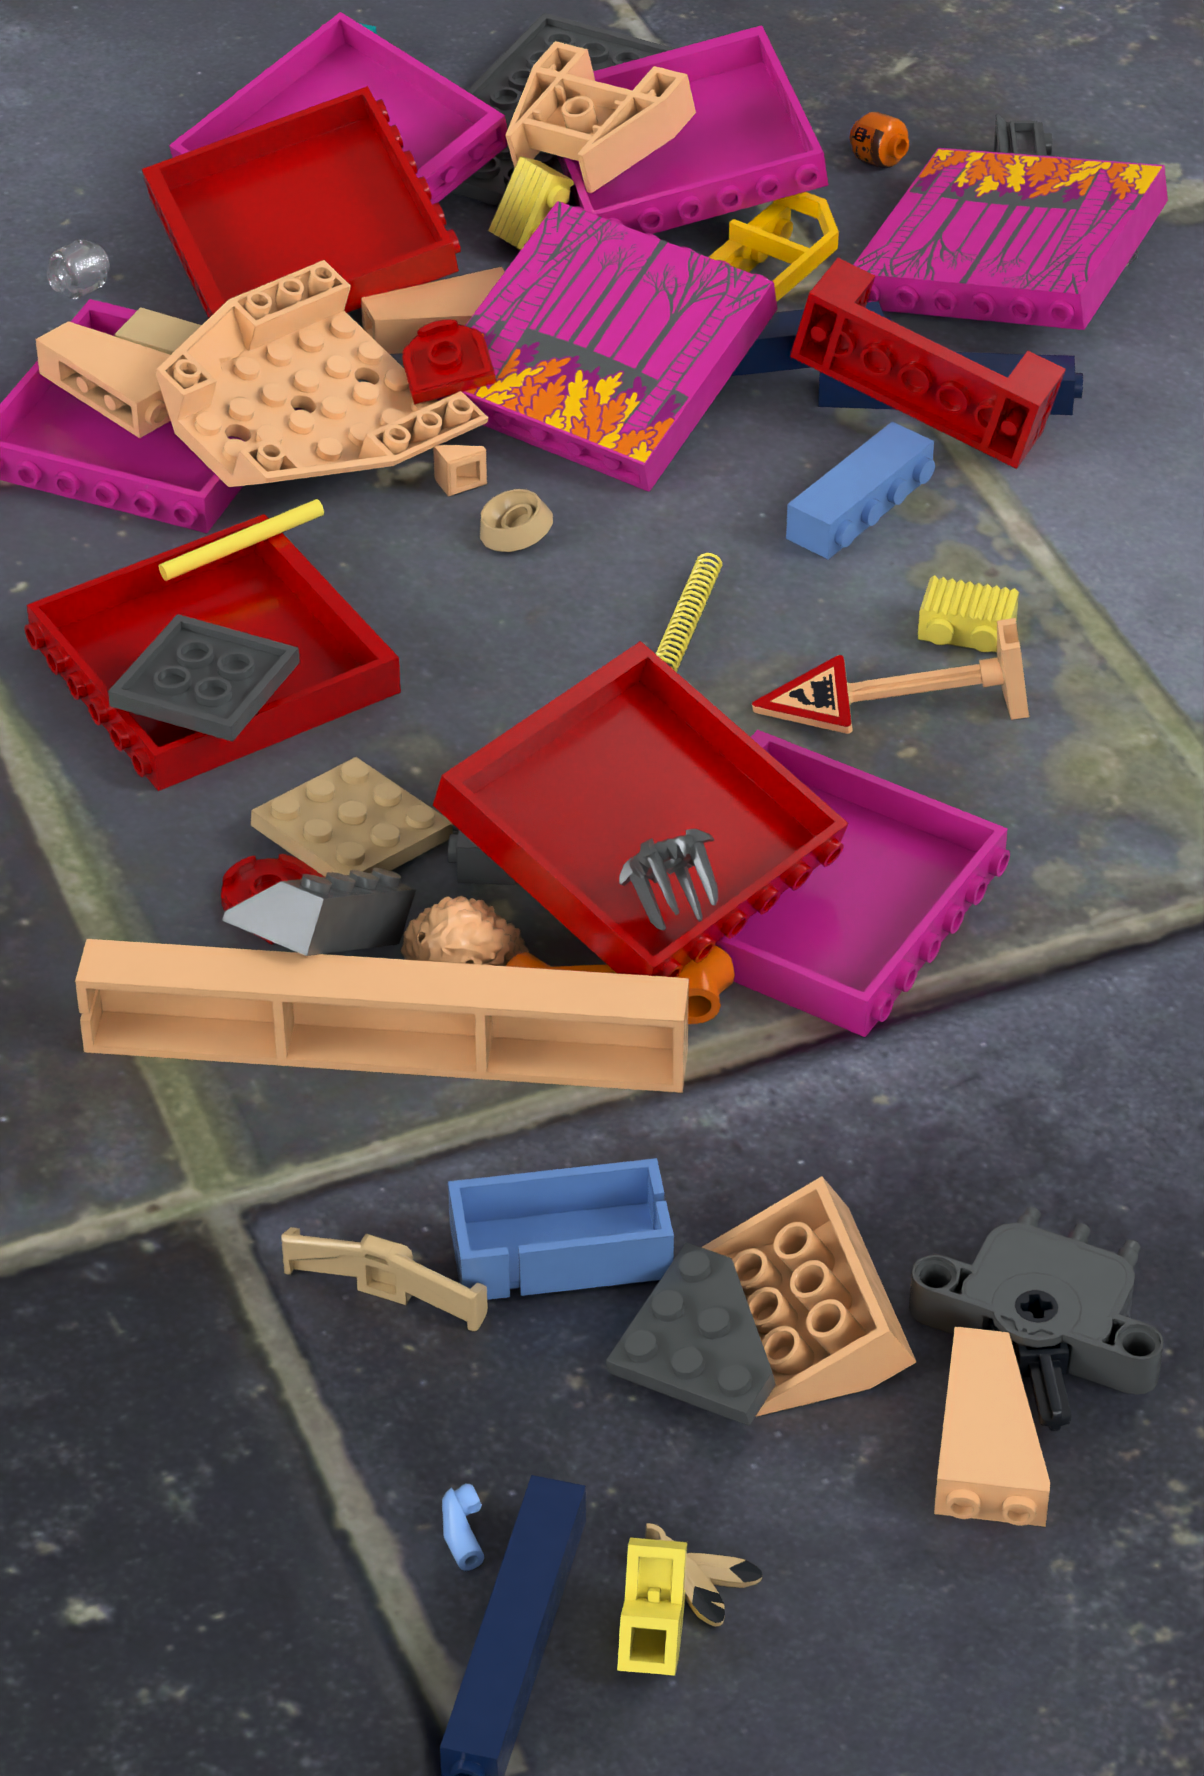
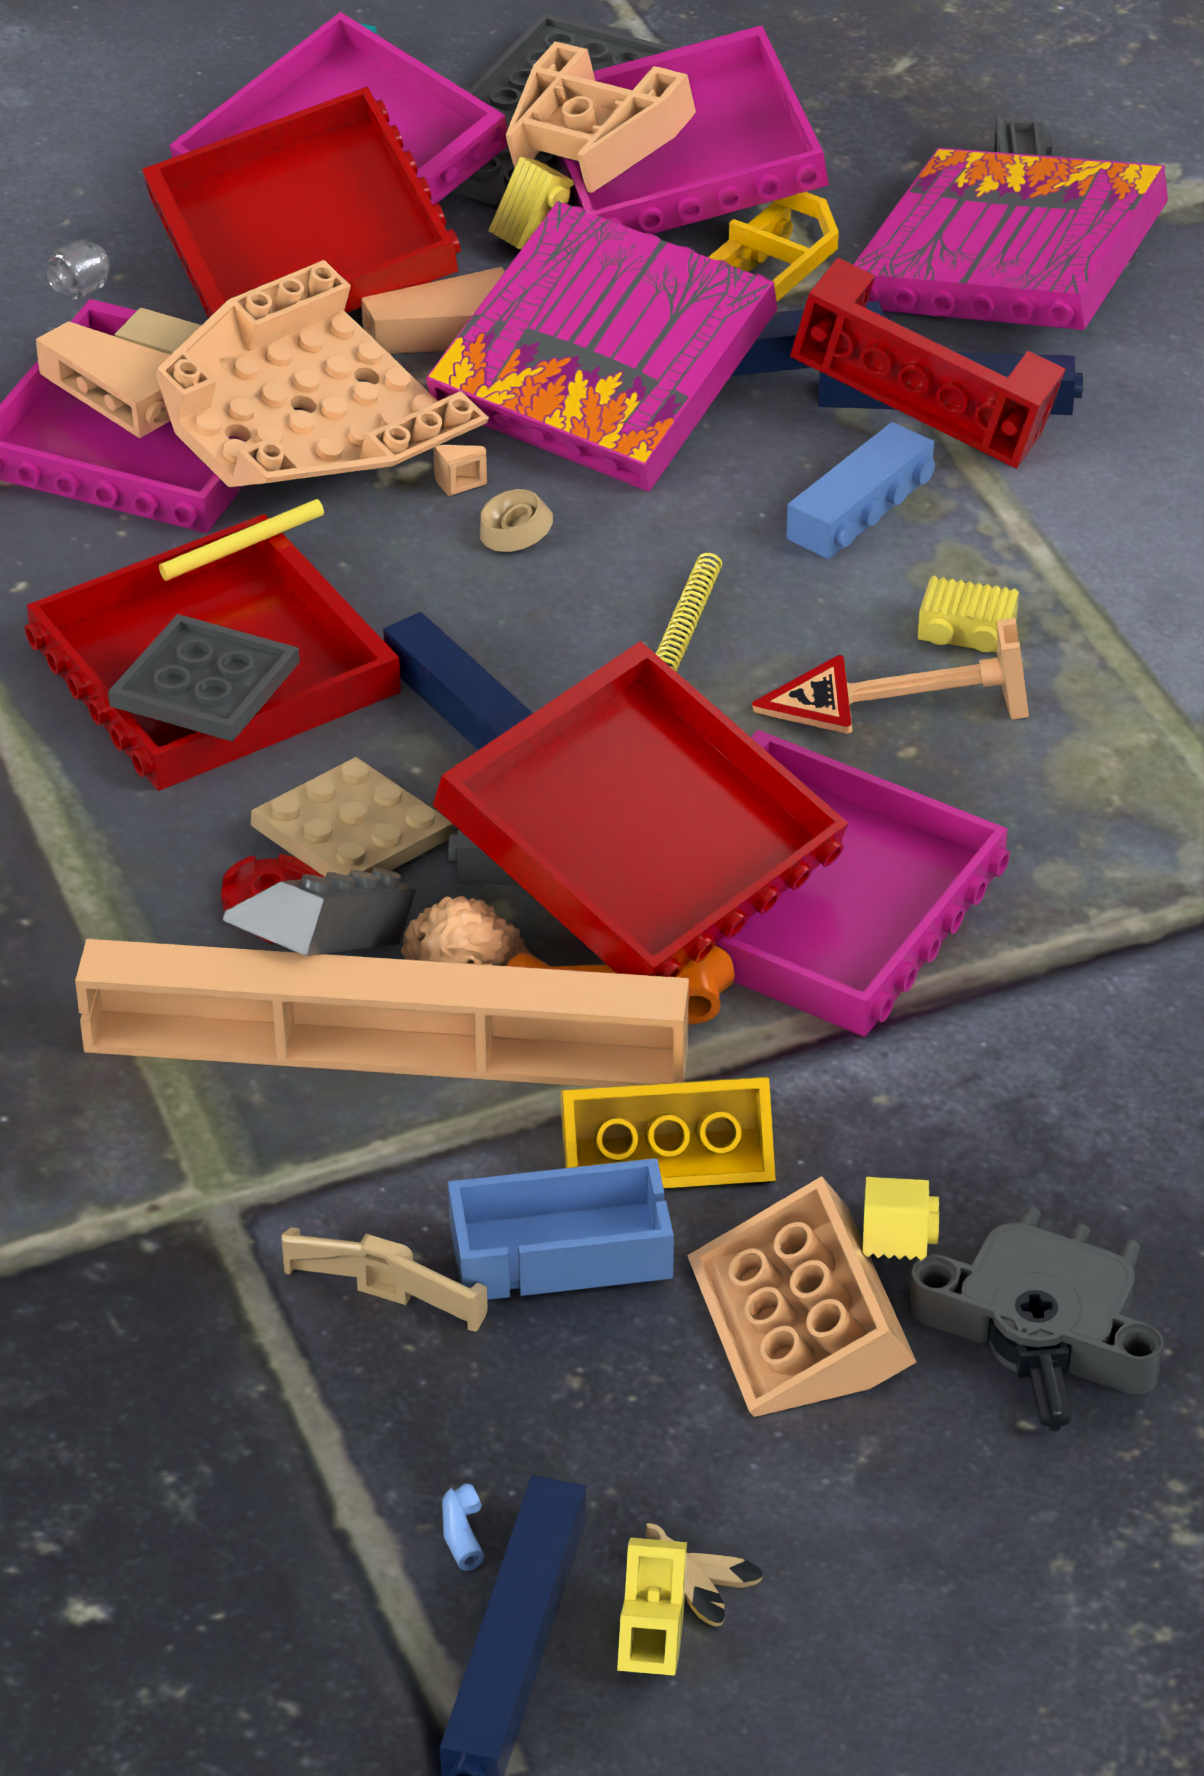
(446, 361): red tile -> none
(452, 681): none -> dark blue brick
(666, 857): dark grey piece -> none
(694, 1129): none -> yellow slope
(698, 1339): dark grey plate -> none
(879, 139): orange head -> none
(899, 1218): none -> light yellow brick
(989, 1440): light nougat slope -> none

